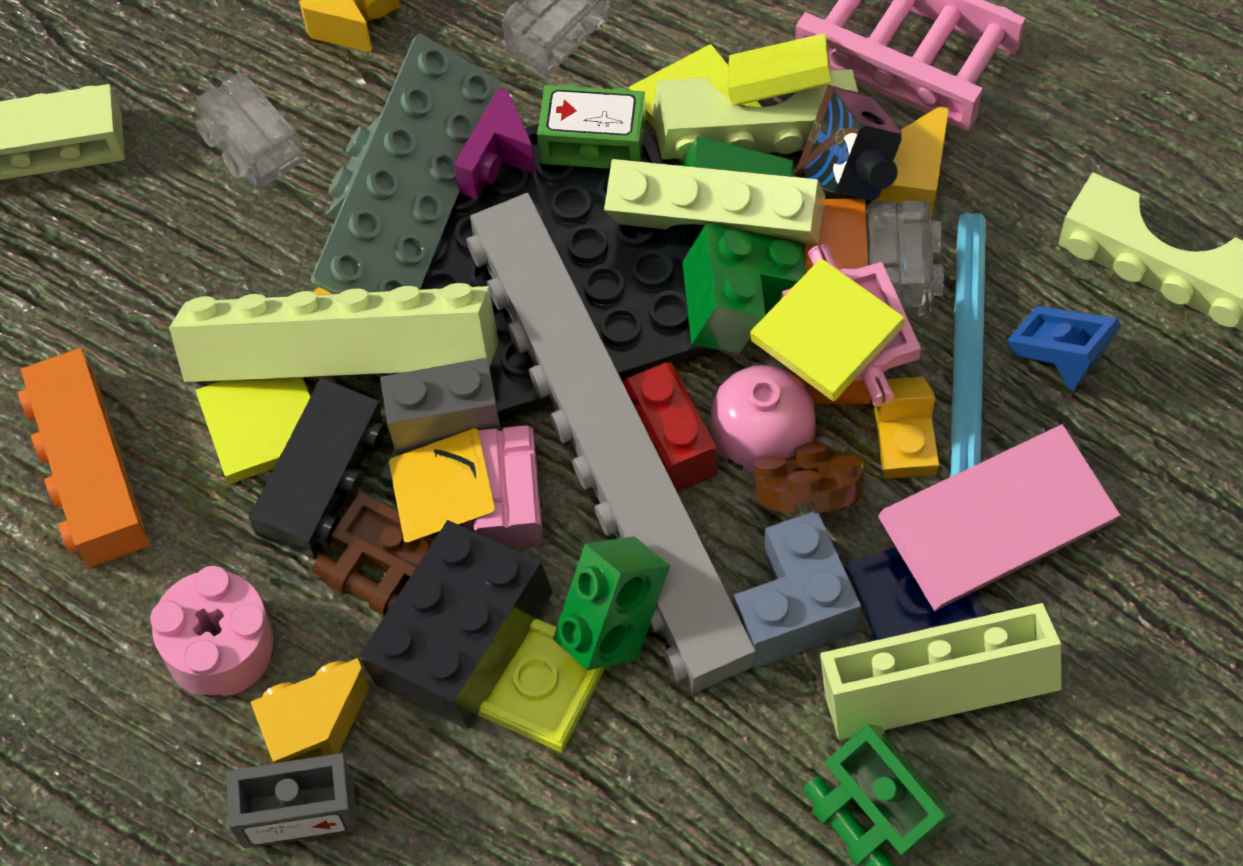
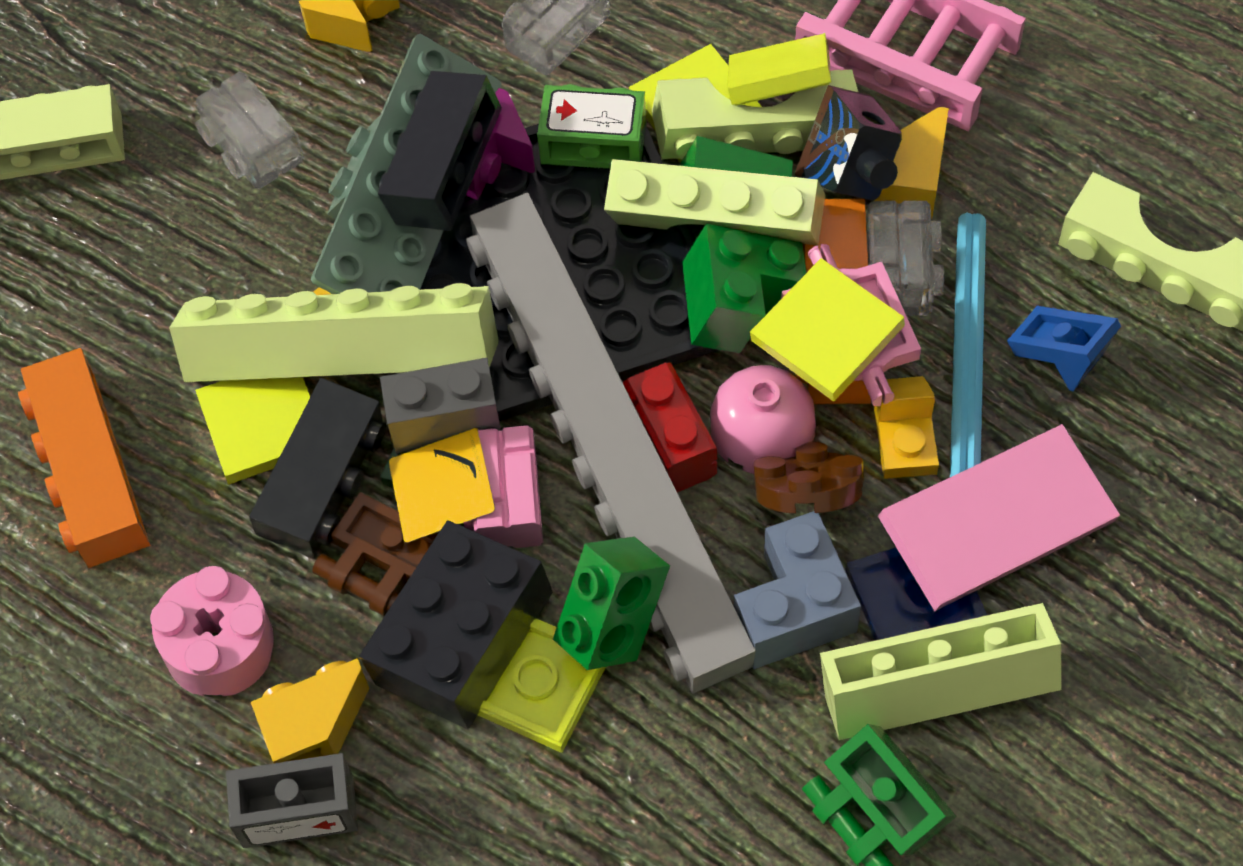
(440, 150): none -> black brick

